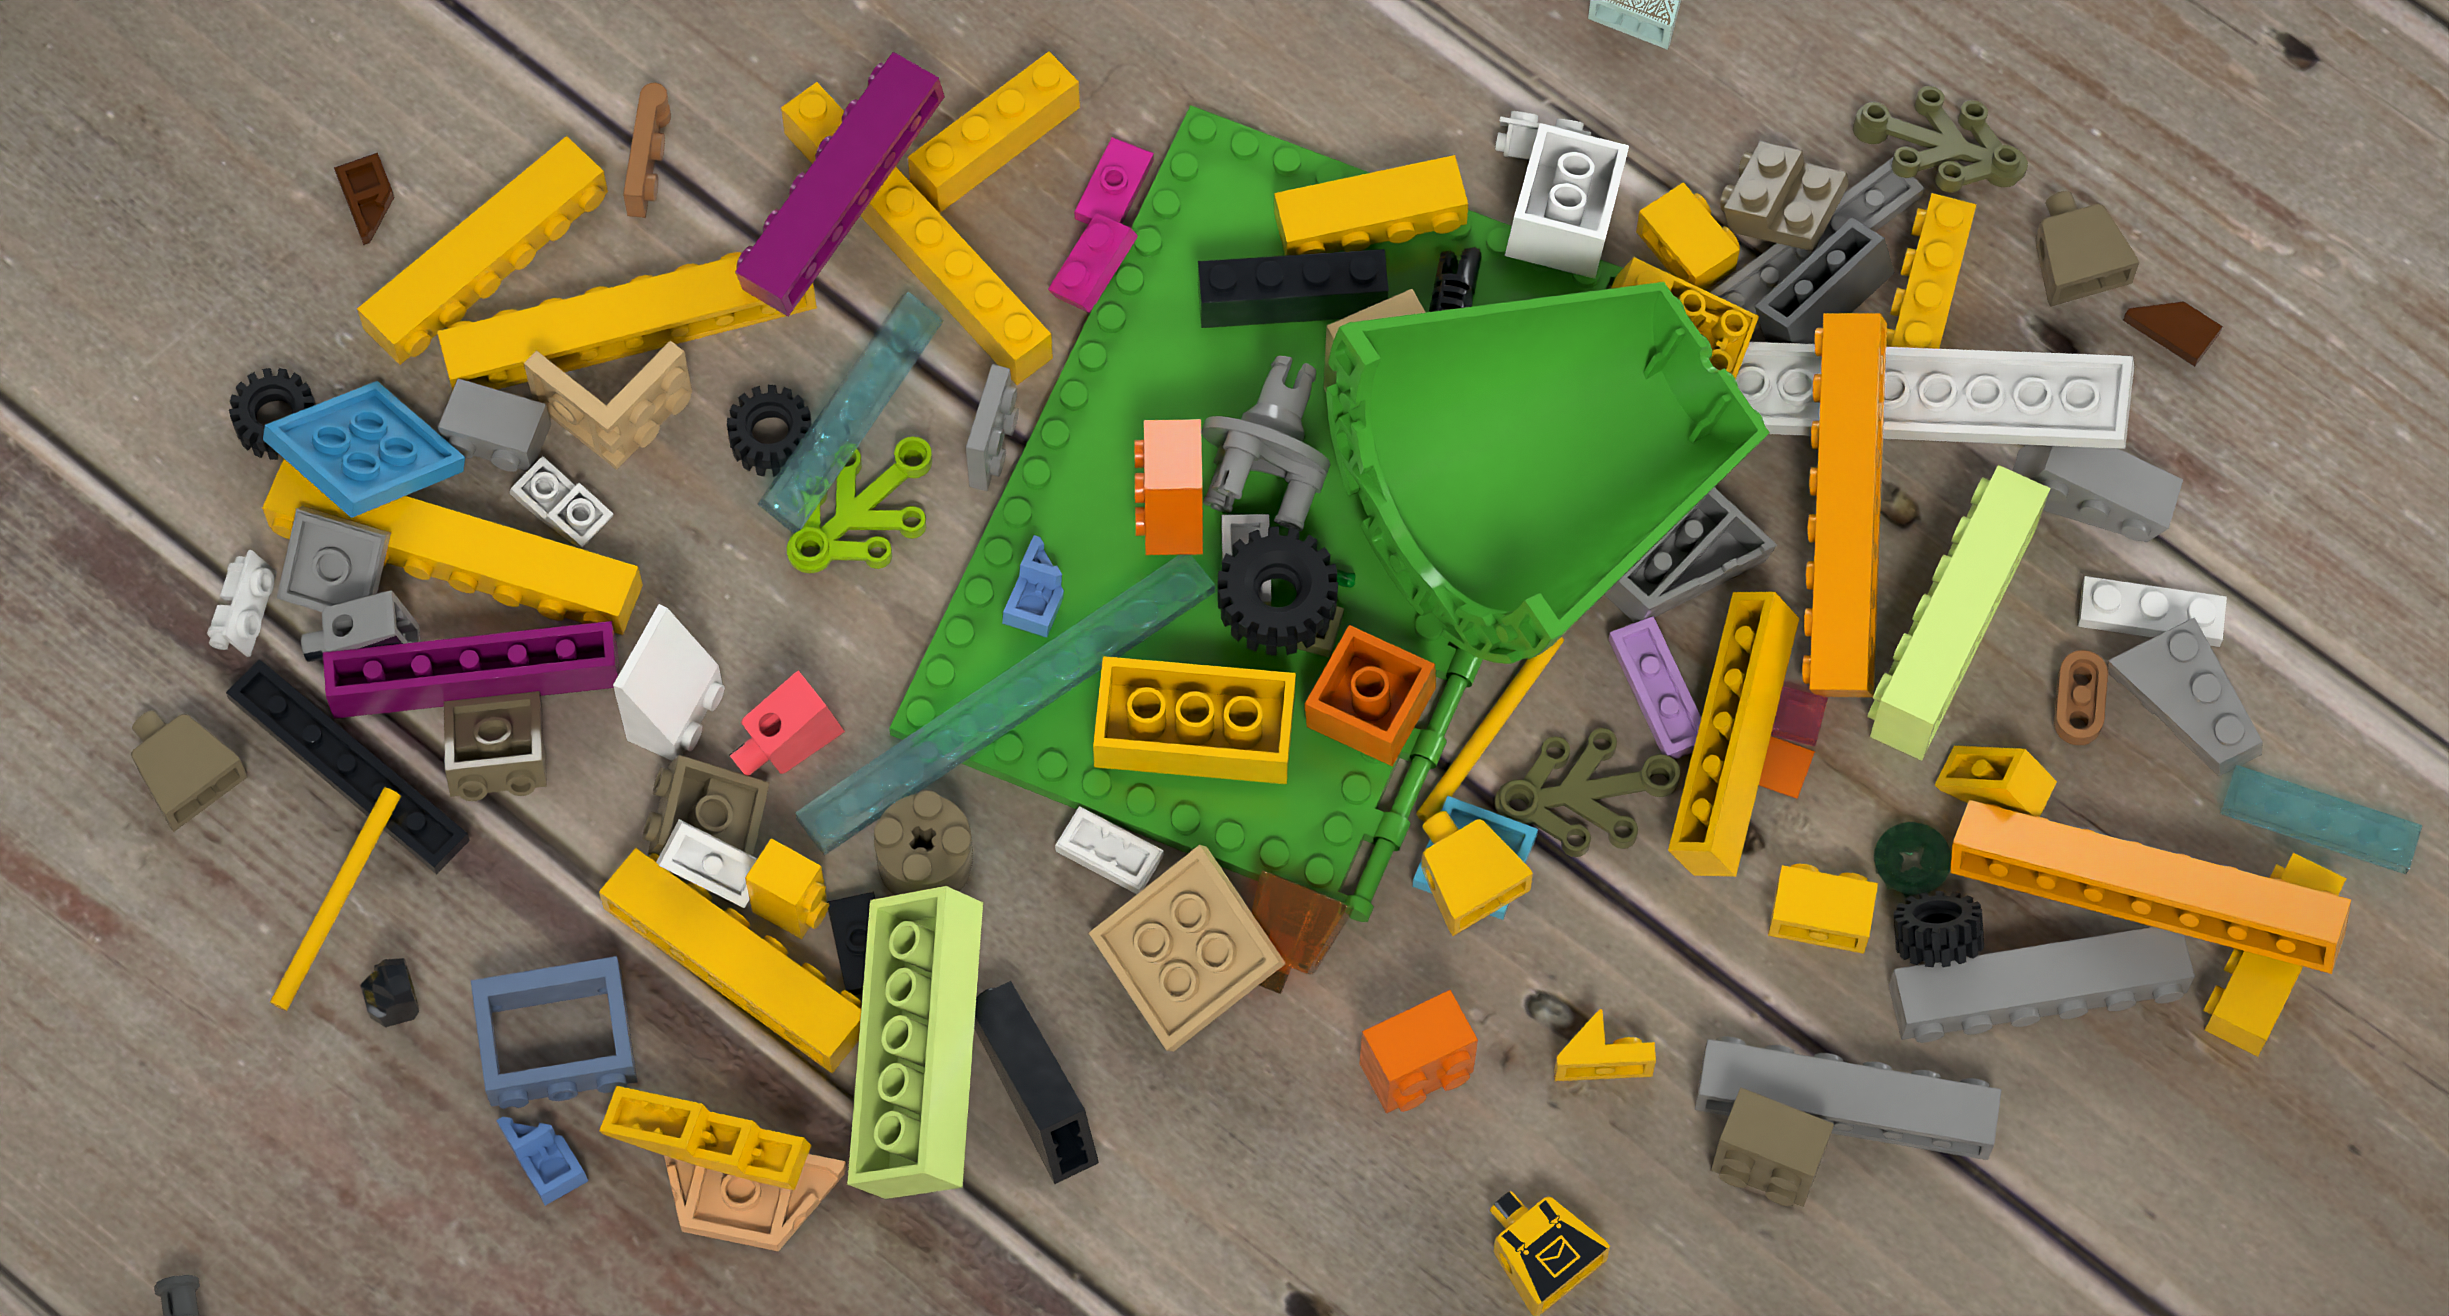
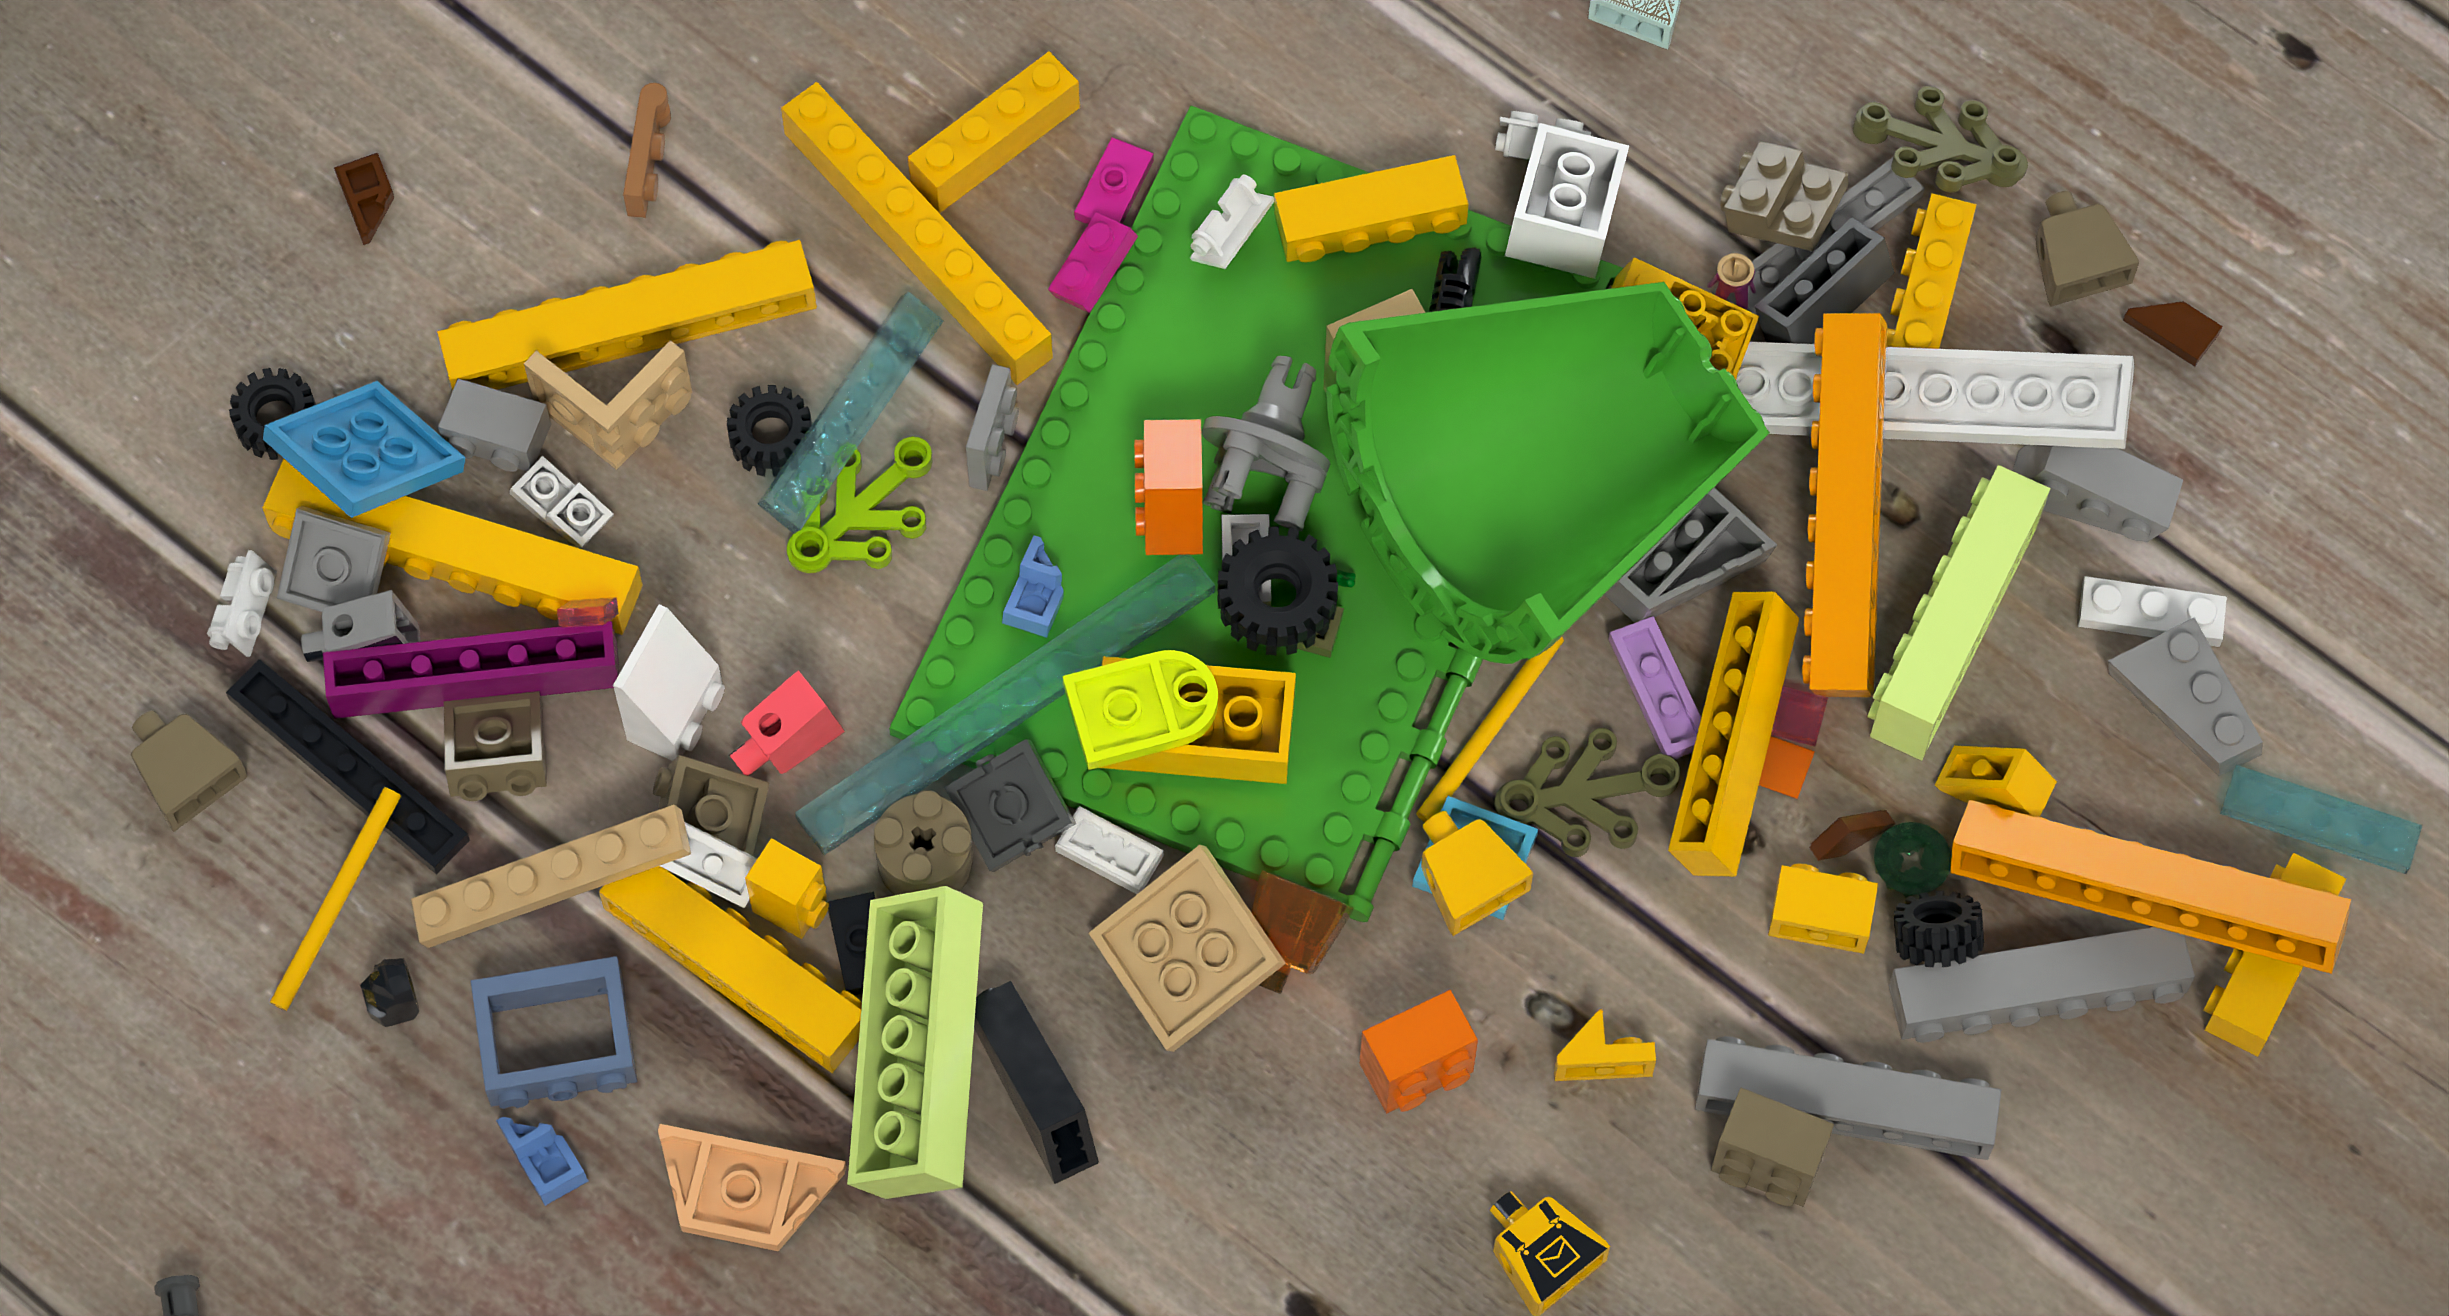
(483, 250): yellow brick -> none
(551, 876): none -> tan plate
(587, 612): none -> clear pink tile
(705, 1138): yellow slope -> none
(839, 183): magenta brick -> none
(1010, 805): none -> dark grey plate
(1137, 706): none -> neon yellow tile
(1223, 235): none -> white hinge
(1290, 287): black brick -> none
(1370, 695): orange brick -> none
(1688, 238): yellow brick -> none
(1734, 276): none -> piece
(1850, 833): none -> reddish brown tile
(2079, 700): medium nougat plate -> none

